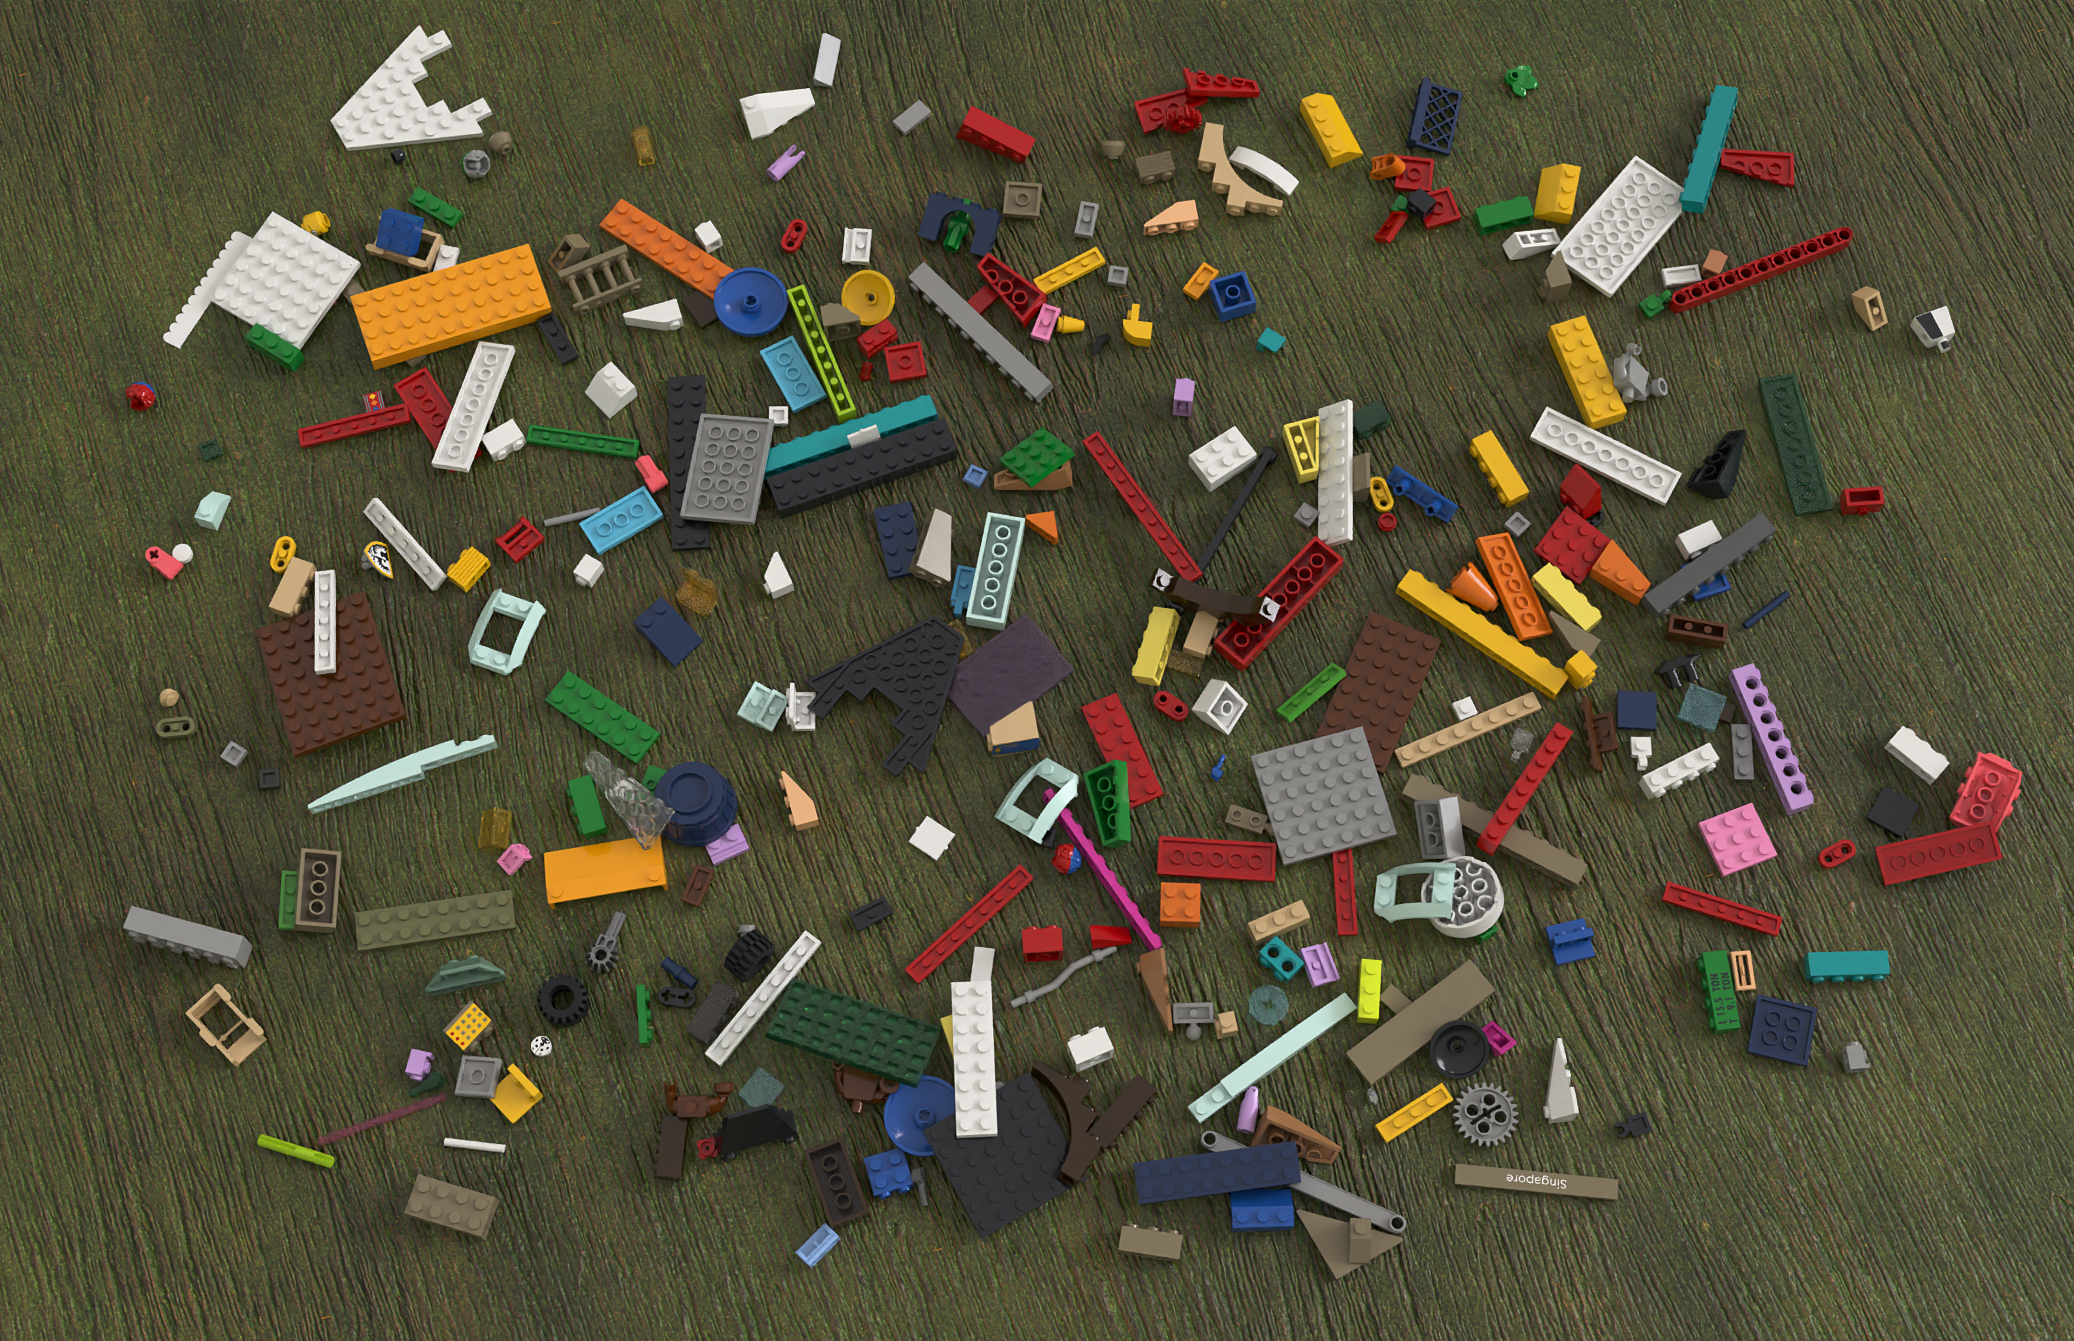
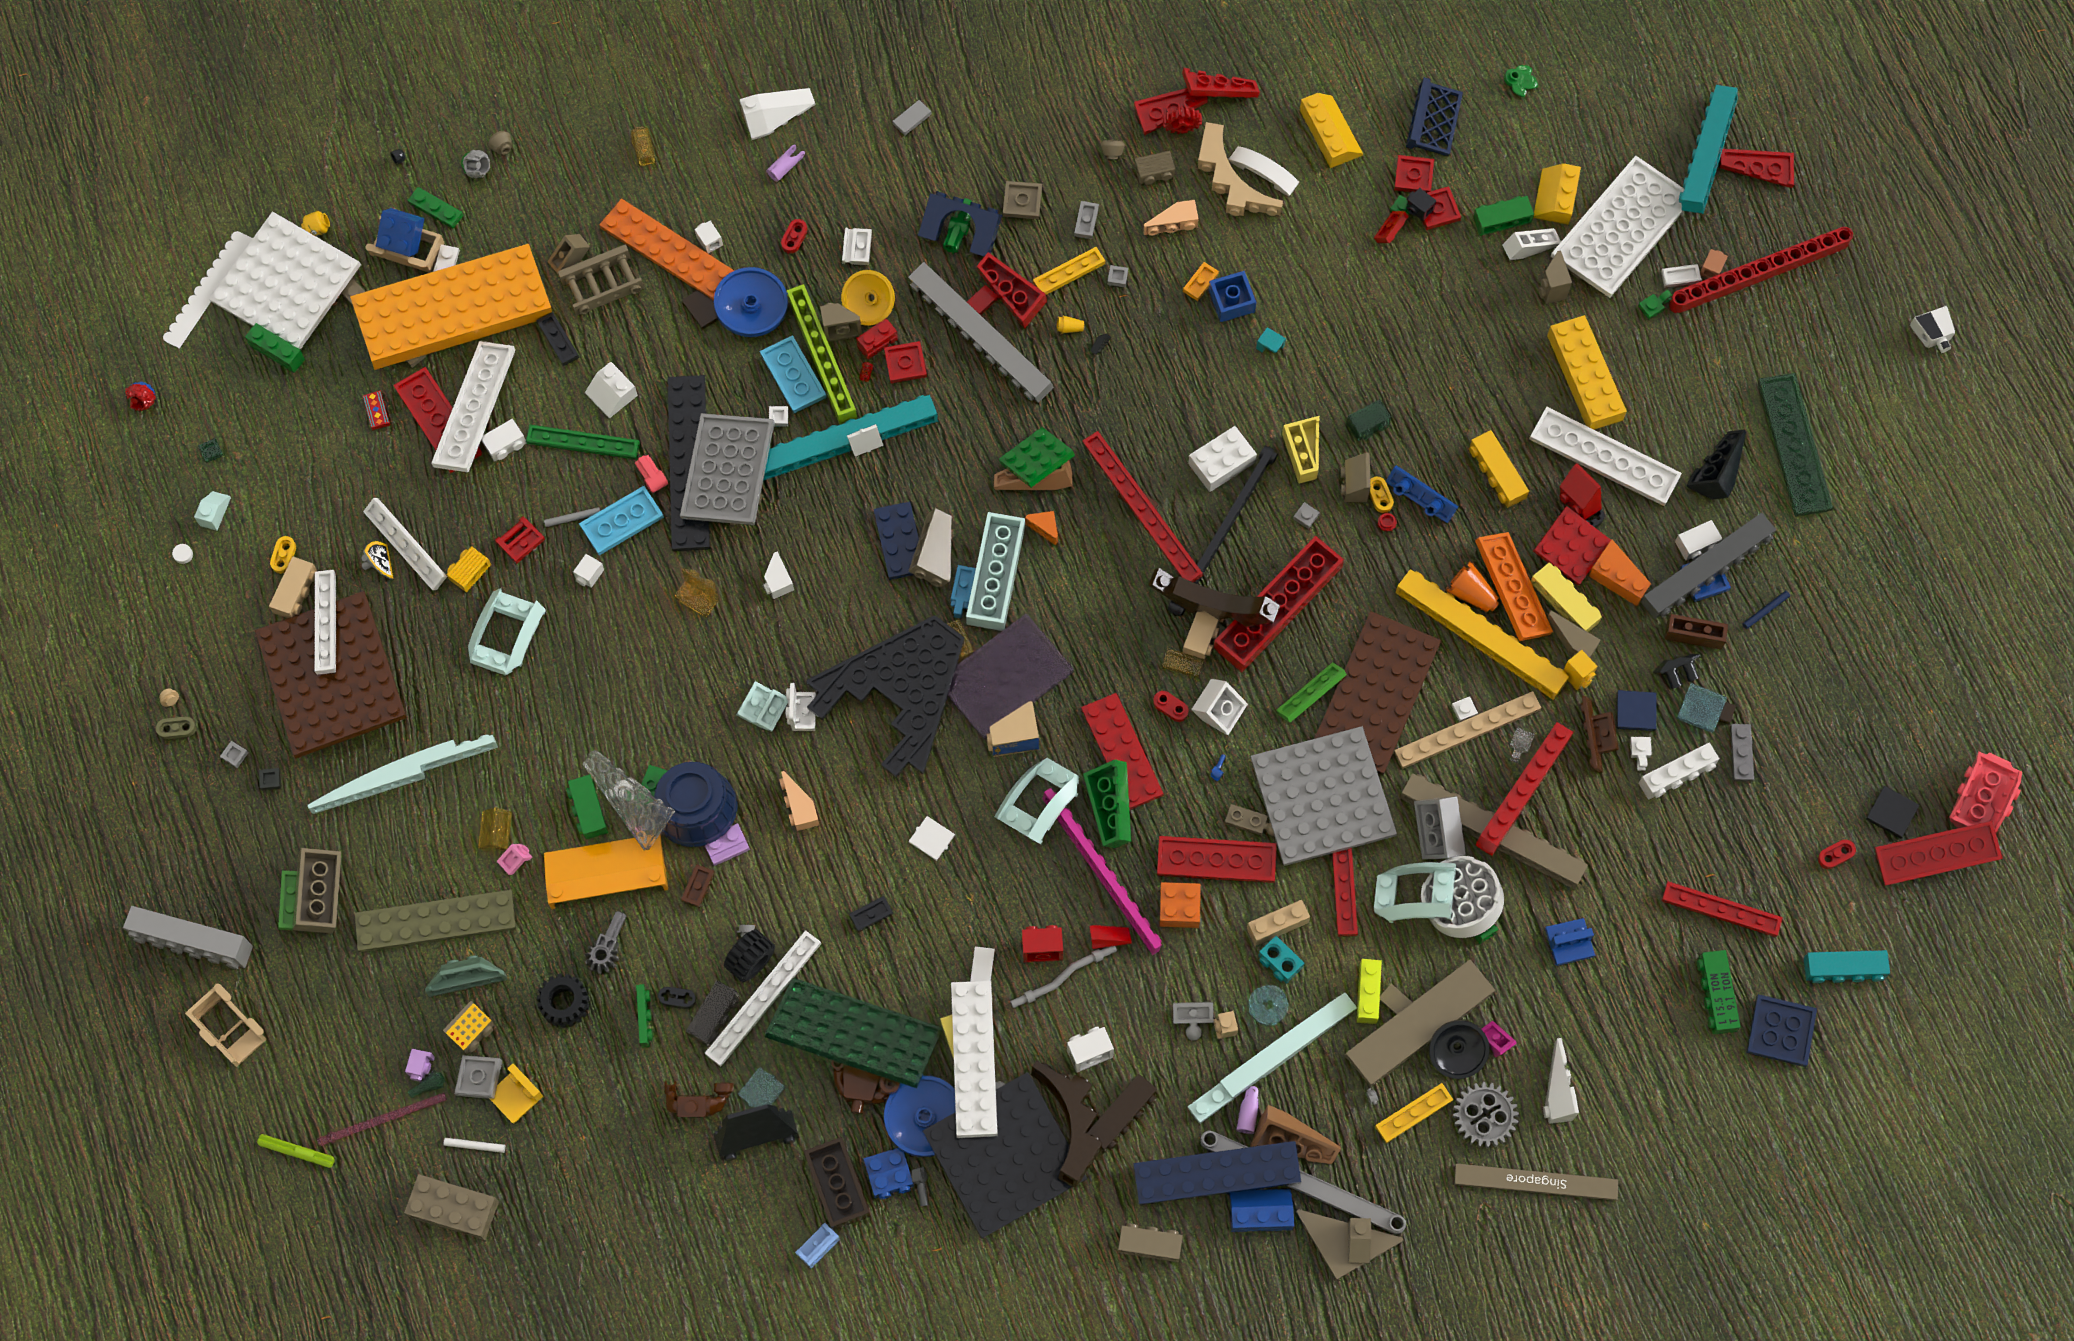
(165, 563): coral piece -> none
(354, 425): red plate -> none
(391, 111): white wing -> none
(541, 1046): white tile -> none
(602, 717): green plate -> none
(658, 316): white slope -> none
(667, 632): dark blue slope -> none
(671, 1148): dark brown brick -> none
(679, 973): dark blue pin -> none
(702, 1144): red plate -> none
(826, 61): slope -> none
(862, 468): black brick -> none
(969, 924): red plate -> none
(975, 476): medium blue tile -> none
(995, 135): red wedge -> none
(1045, 323): bright pink plate -> none
(1048, 839): black plate -> none
(1066, 859): red piece -> none
(1137, 331): yellow brick -> none
(1153, 975): medium nougat wedge -> none
(1156, 646): light yellow brick -> none
(1183, 397): lavender brick -> none
(1319, 965): lavender plate -> none
(1335, 473): white plate -> none
(1386, 166): orange piece -> none
(1517, 525): light grey plate -> none
(1632, 378): light grey torso -> none
(1636, 1126): black plate -> none
(1737, 840): bright pink plate -> none
(1744, 987): light nougat tile -> none
(1792, 802): lavender brick -> none
(1854, 1058): light grey brick -> none
(1861, 500): red brick -> none
(1870, 307): tan slope -> none
(1917, 755): white brick -> none

